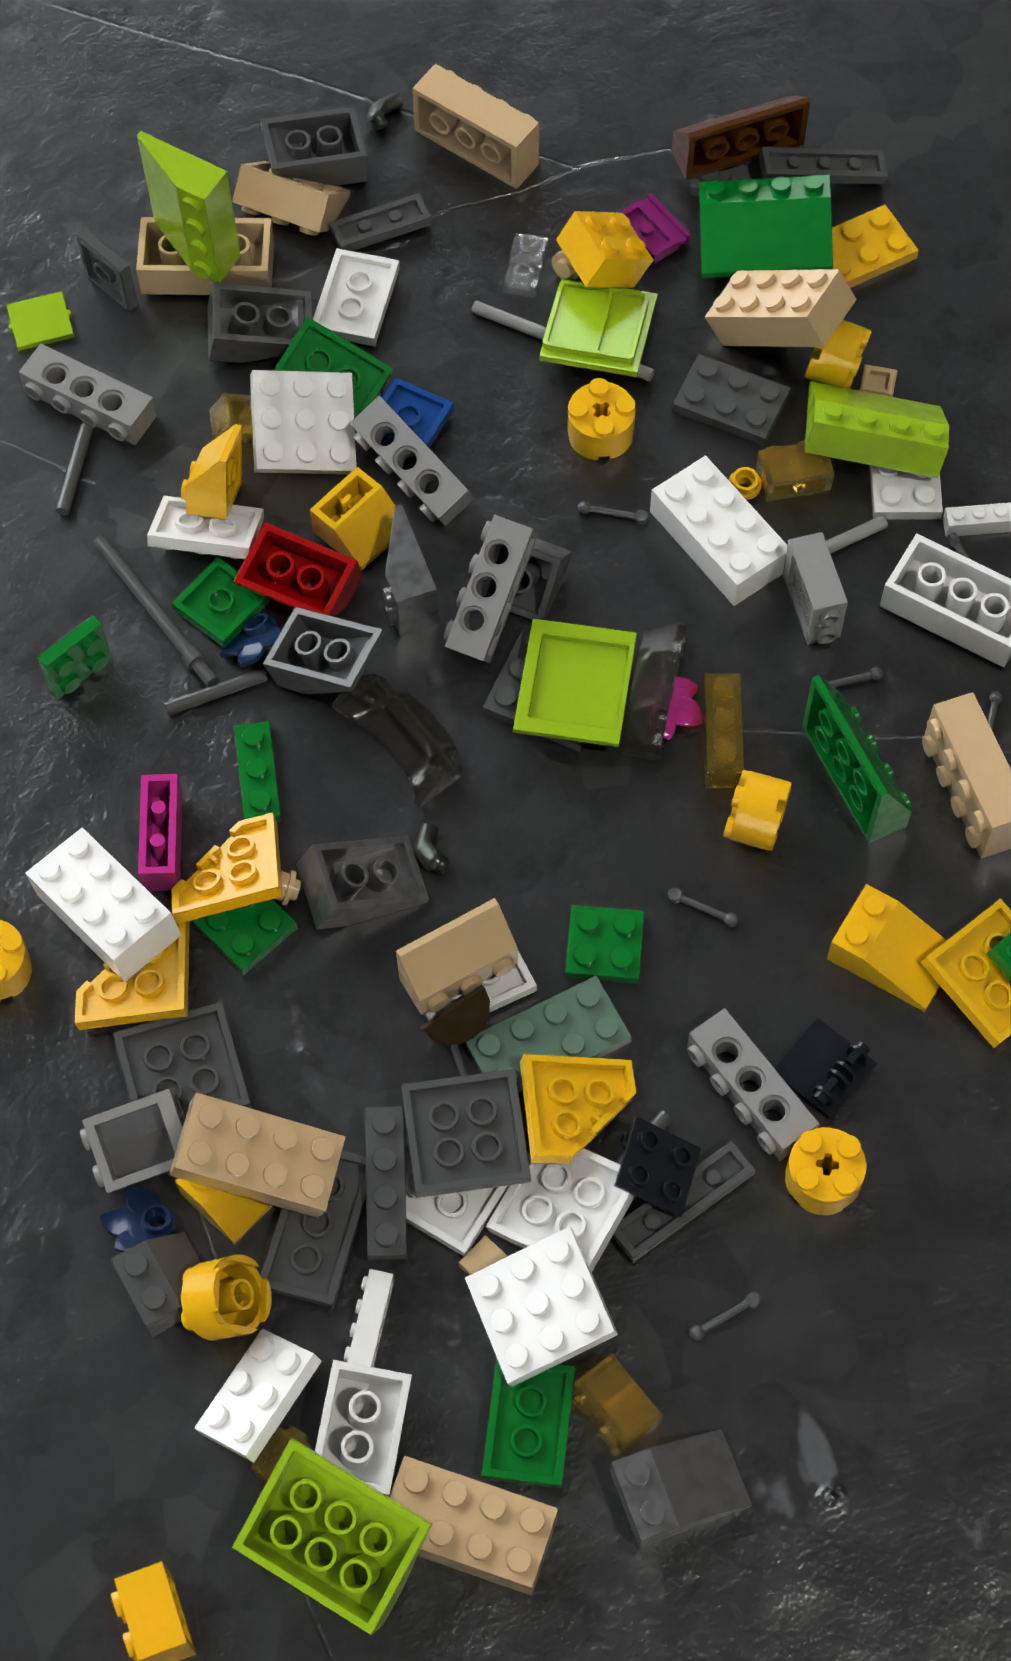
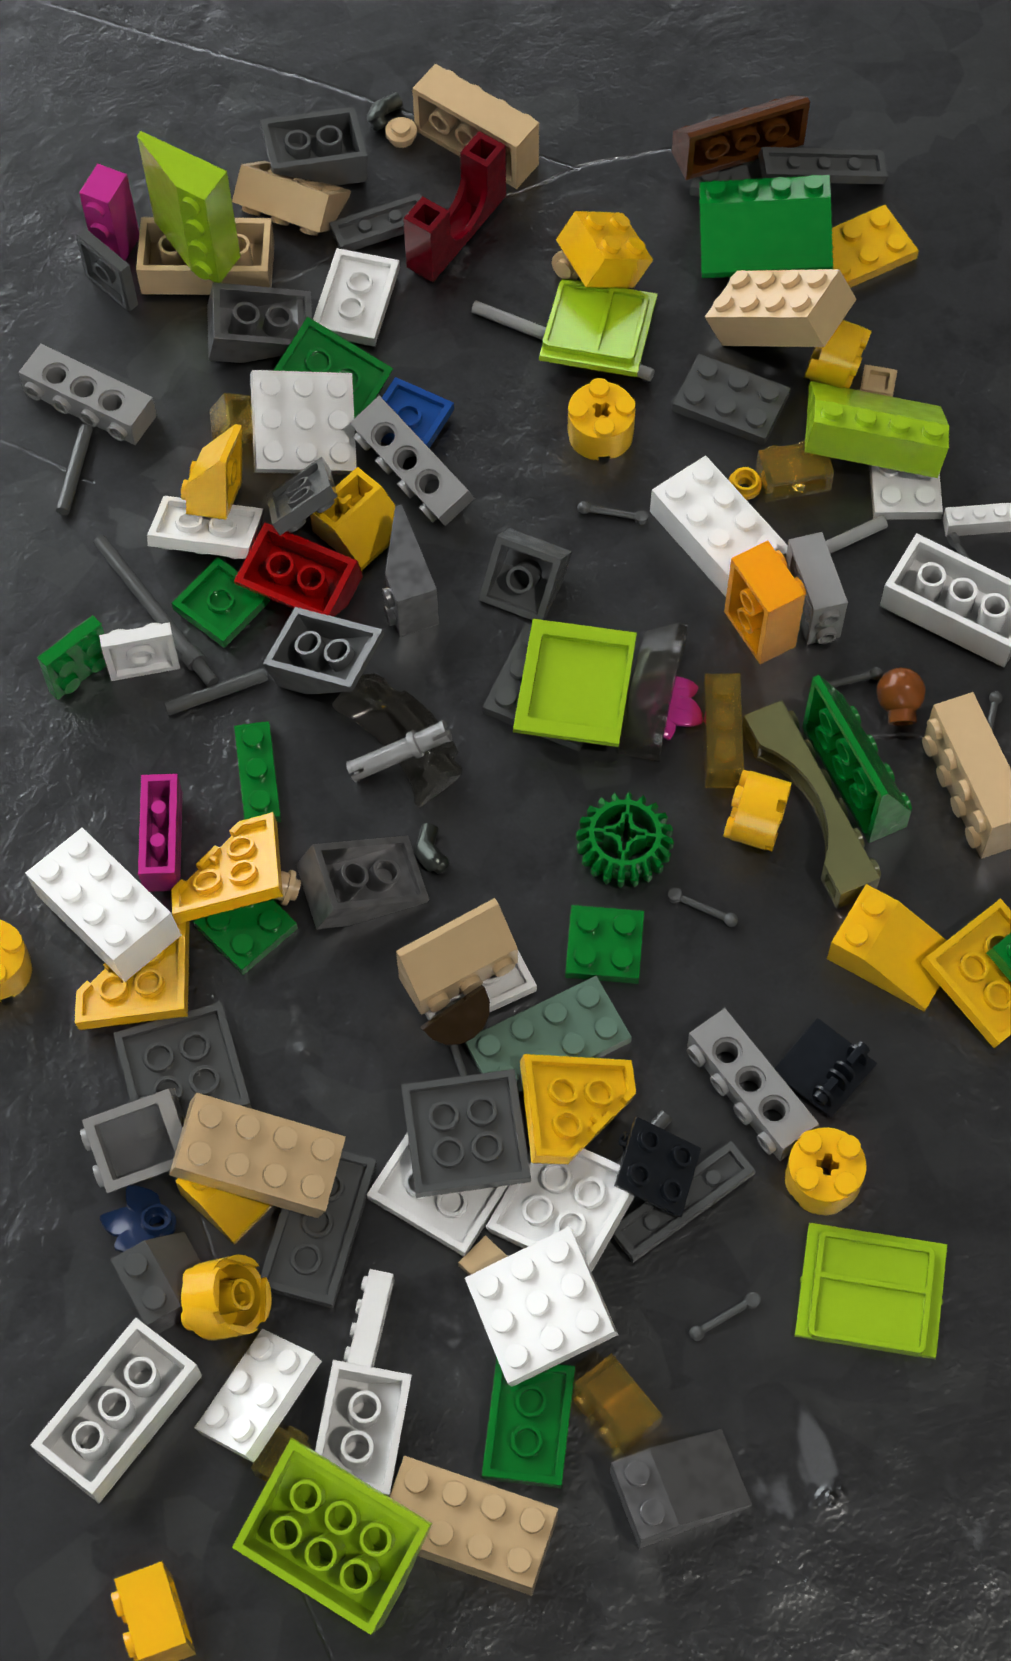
(40, 321): lime piece -> none
(110, 209): none -> dark pink brick
(117, 1410): none -> white brick
(139, 651): none -> white plate
(250, 645): dark blue plate -> none
(301, 496): none -> dark grey plate
(385, 1183): dark grey plate -> none
(401, 132): none -> tan plate
(412, 745): none -> light grey pin
(438, 234): none -> dark red arch
(495, 609): light grey brick -> none
(525, 265): clear slope -> none
(594, 836): none -> green gear
(656, 227): magenta plate -> none
(764, 601): none -> light orange brick
(778, 743): none -> olive arch
(871, 1290): none -> lime piece
(901, 694): none -> dark orange piece

